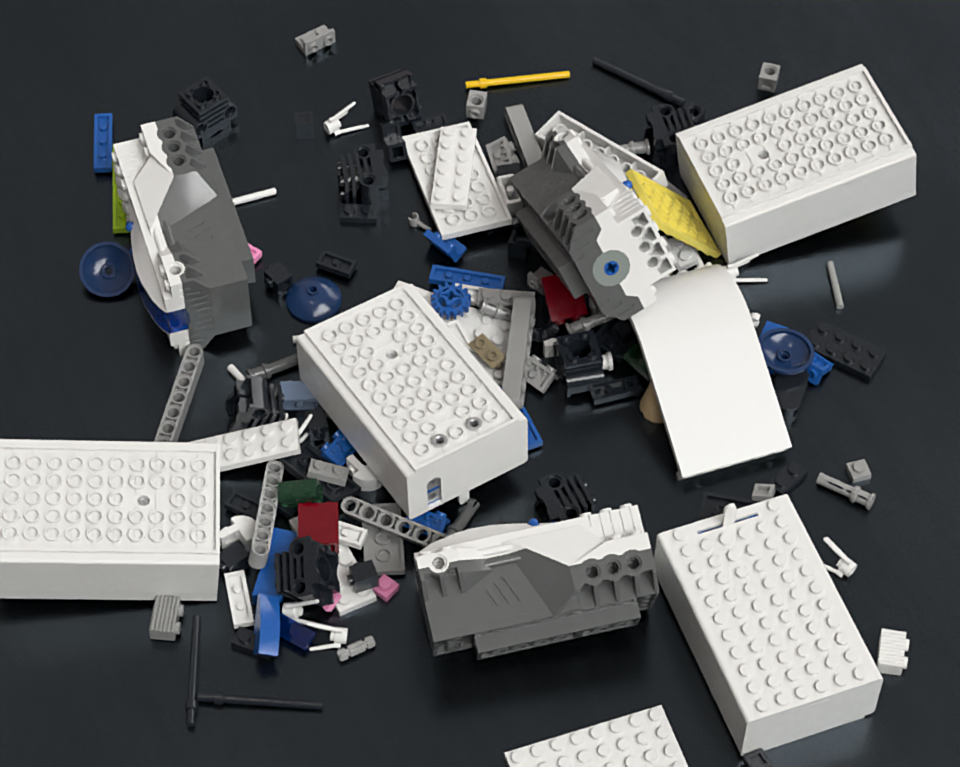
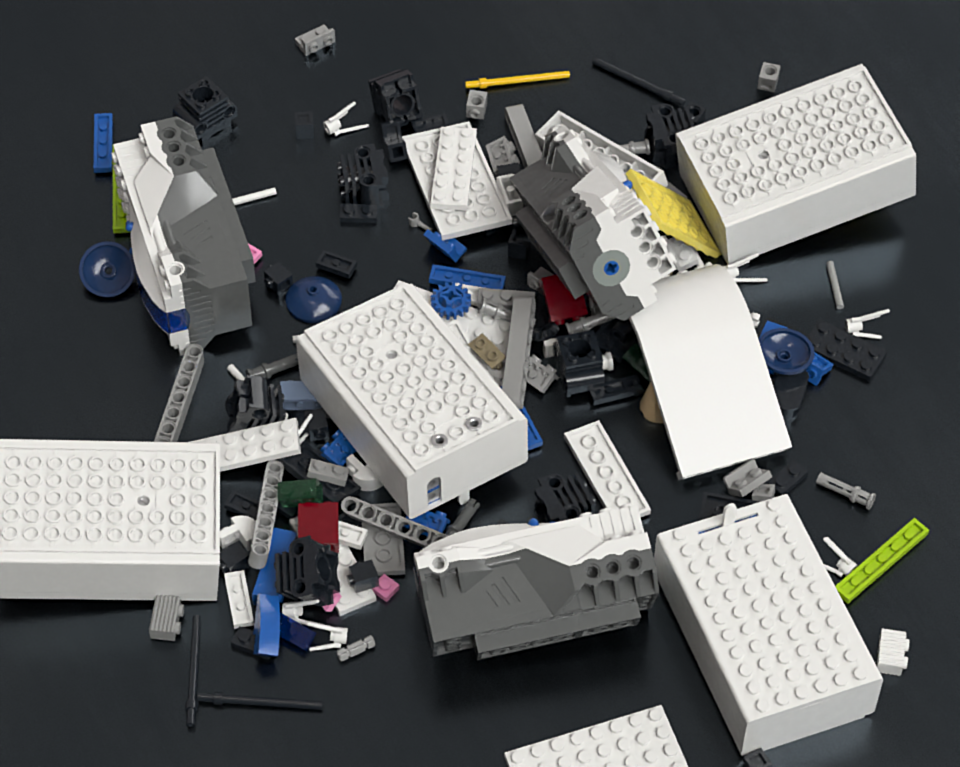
(605, 468): none -> white plate
(746, 478): none -> light grey bracket
(853, 325): none -> white plant
(858, 470): light grey plate -> none
(881, 560): none -> lime plate

